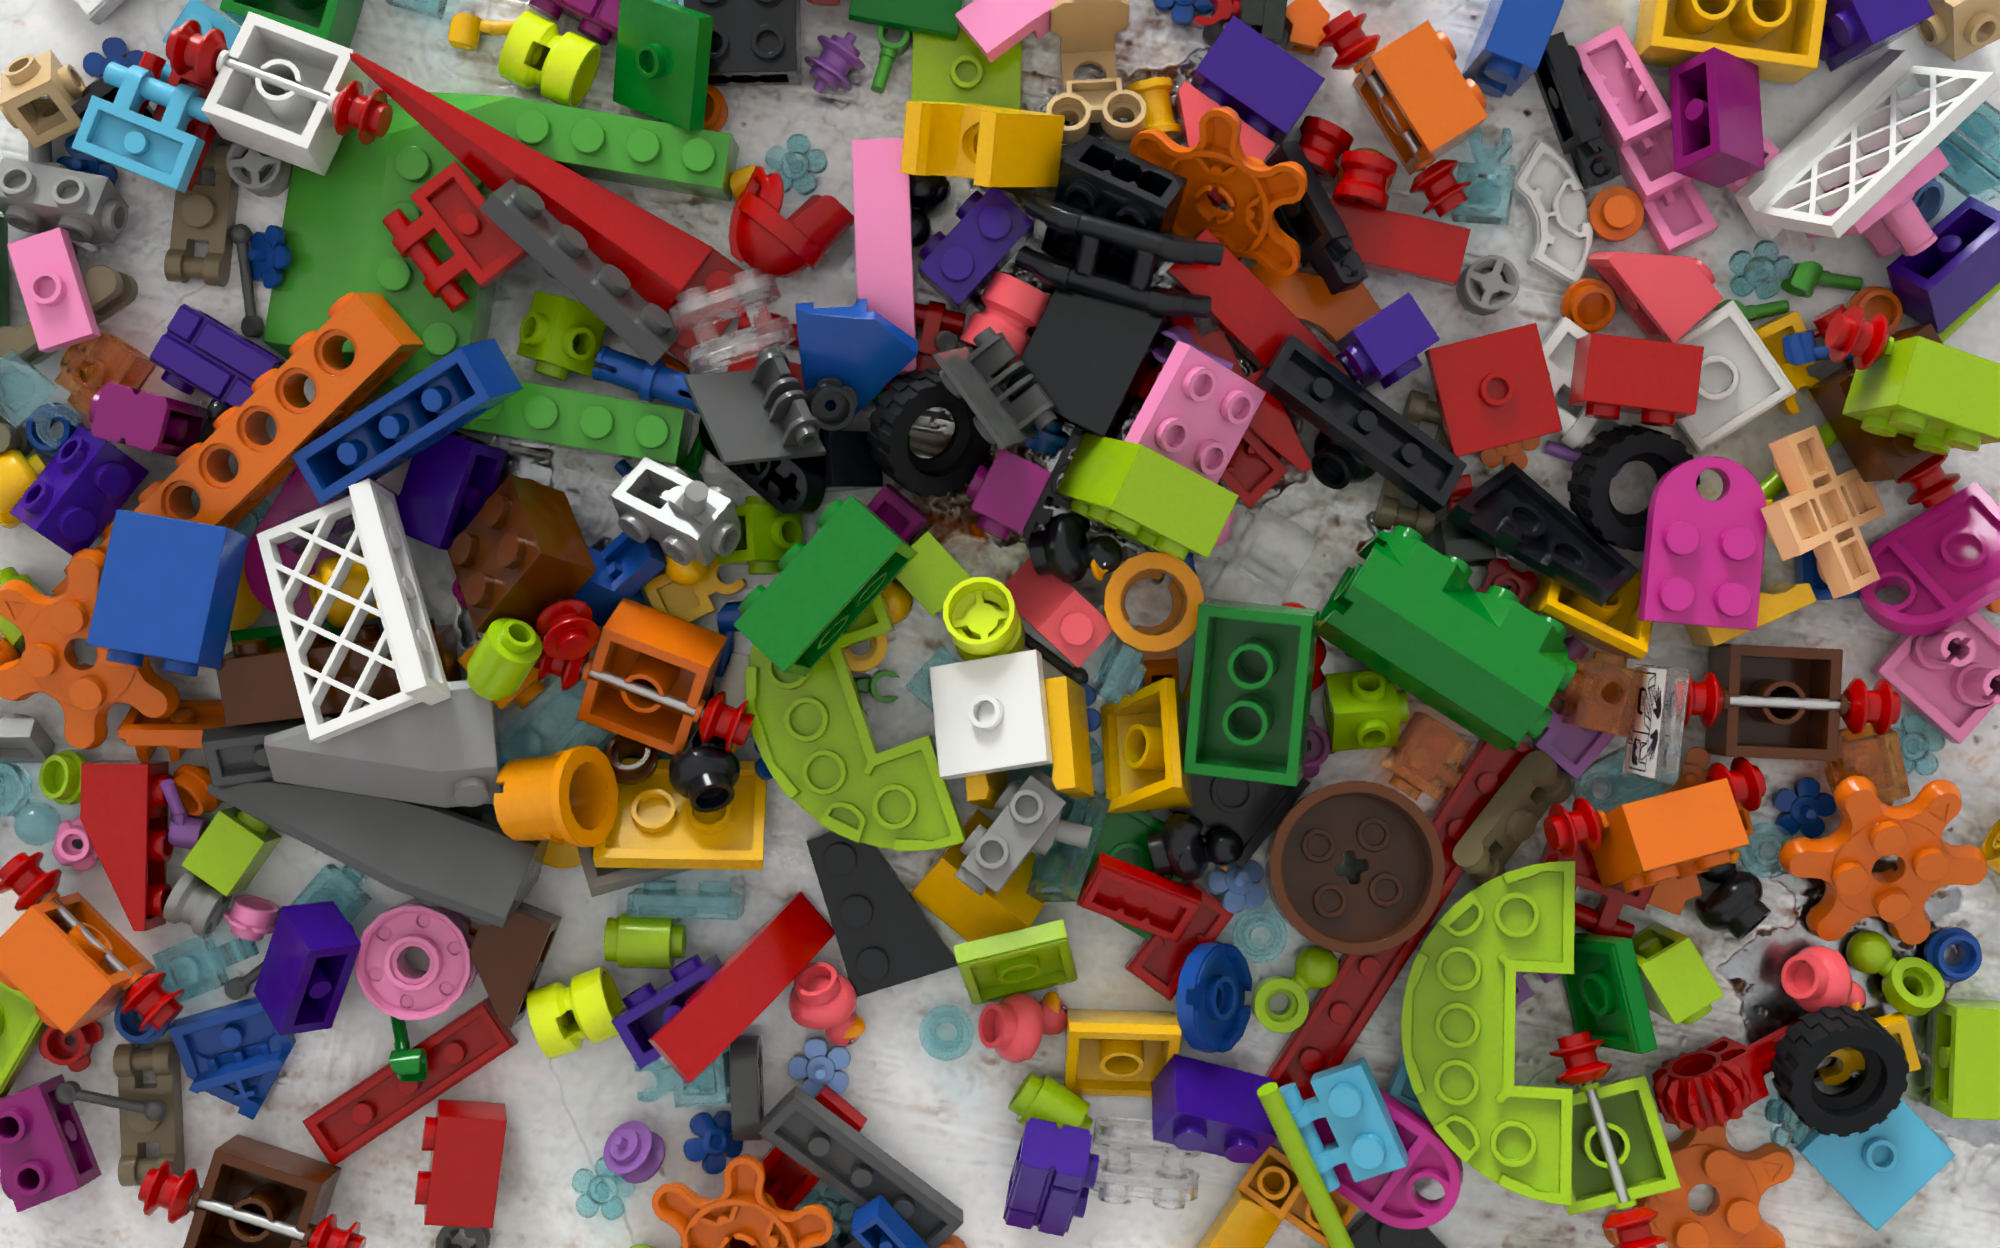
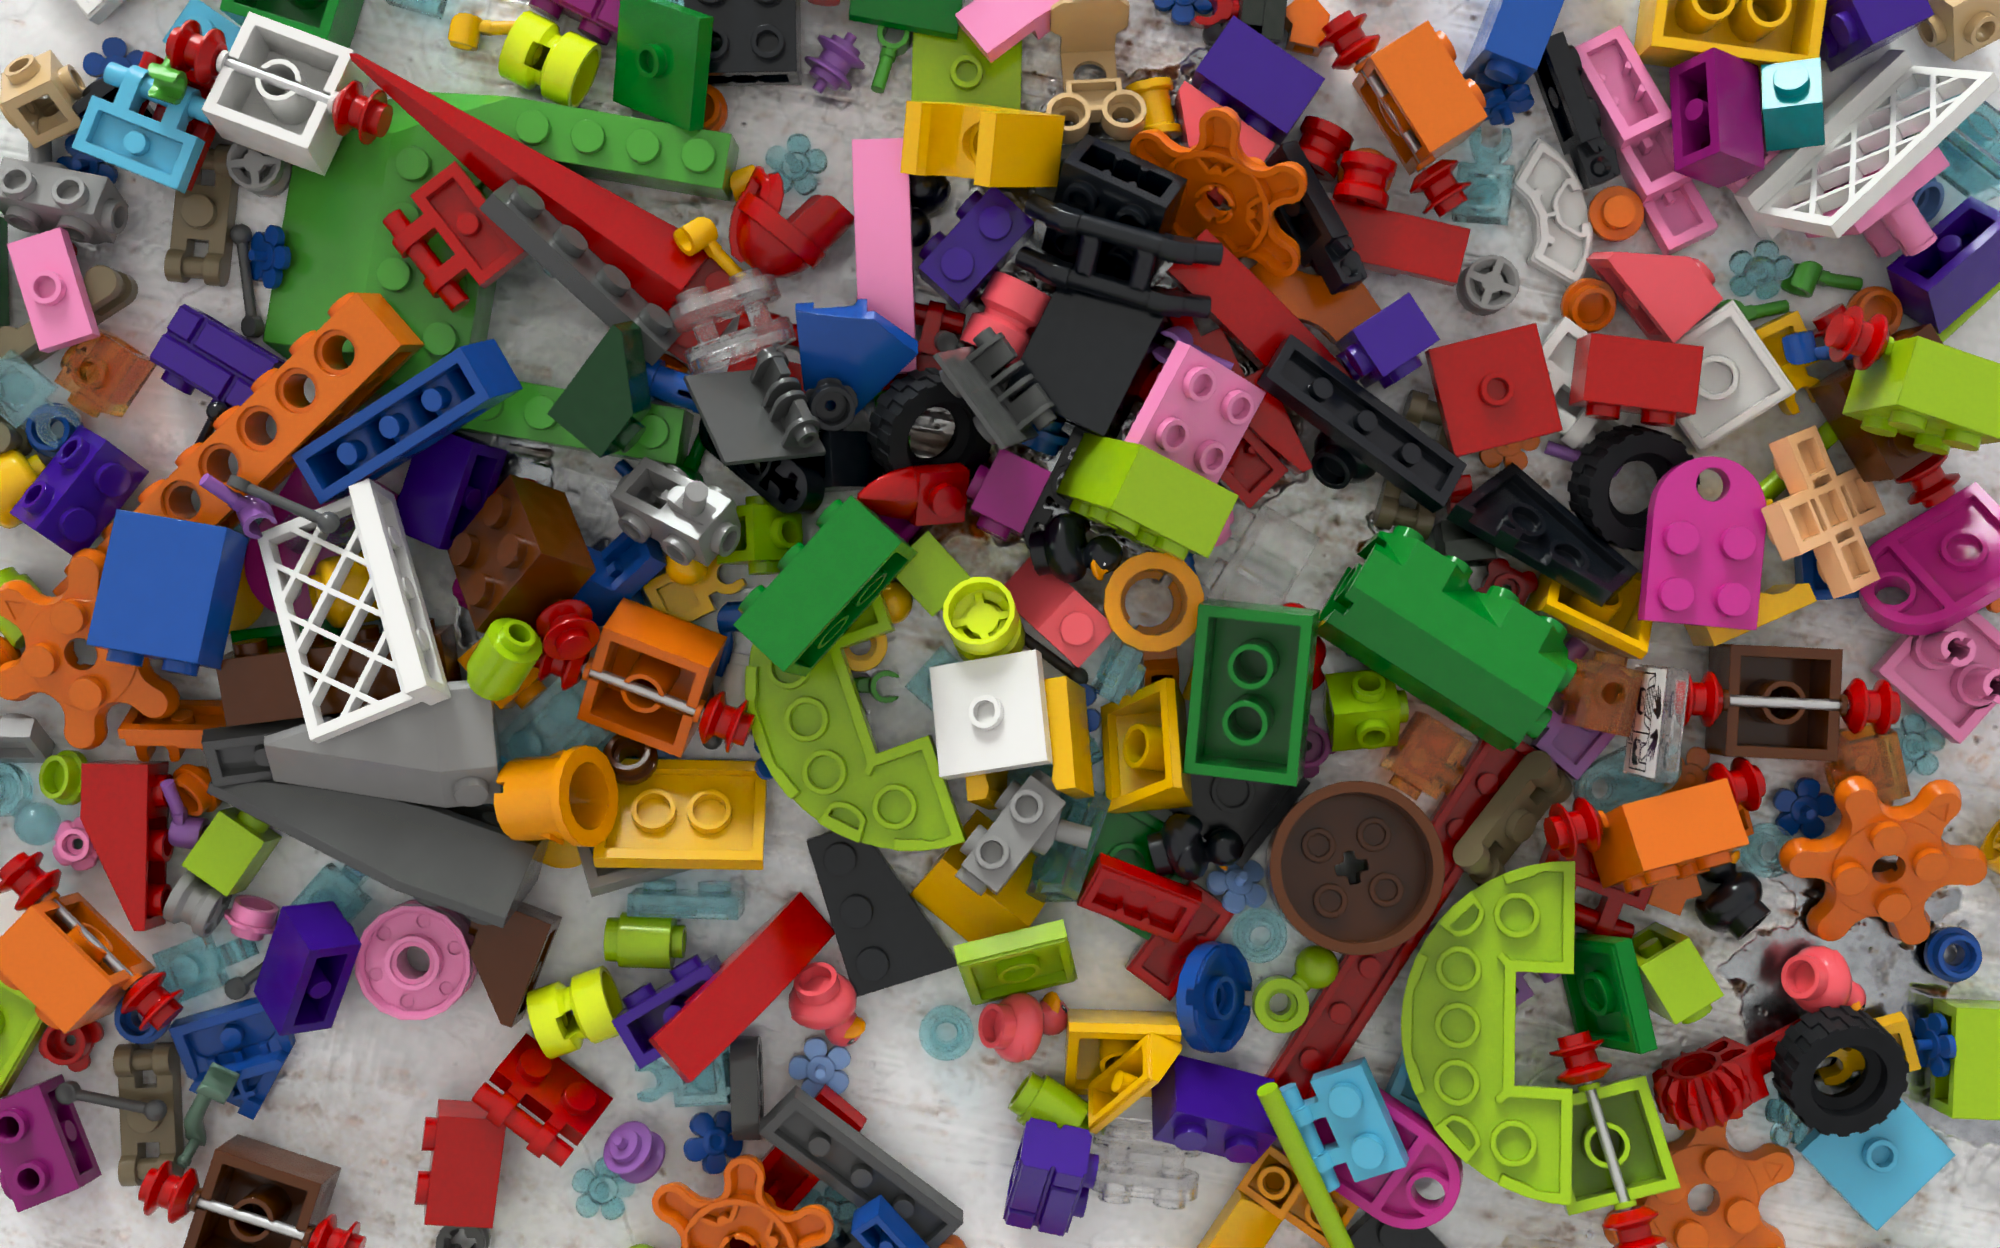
(145, 419): magenta brick -> none
(168, 83): none -> bright green hand
(215, 1086): none -> sand green piece
(246, 507): none -> medium lavender hand
(327, 522): none -> dark grey hinge
(385, 1100): red tile -> none
(407, 1063): green hand -> none
(548, 1090): none -> red plate
(560, 336): lime brick -> none
(608, 394): none -> dark green slope
(702, 235): none -> yellow hand
(705, 774): black animal -> none
(920, 494): none -> red plate
(1129, 1079): none -> yellow slope
(1502, 103): none -> blue plant
(1793, 104): none -> teal brick
(1872, 954): lime plate -> none
(1934, 1044): none -> blue plant

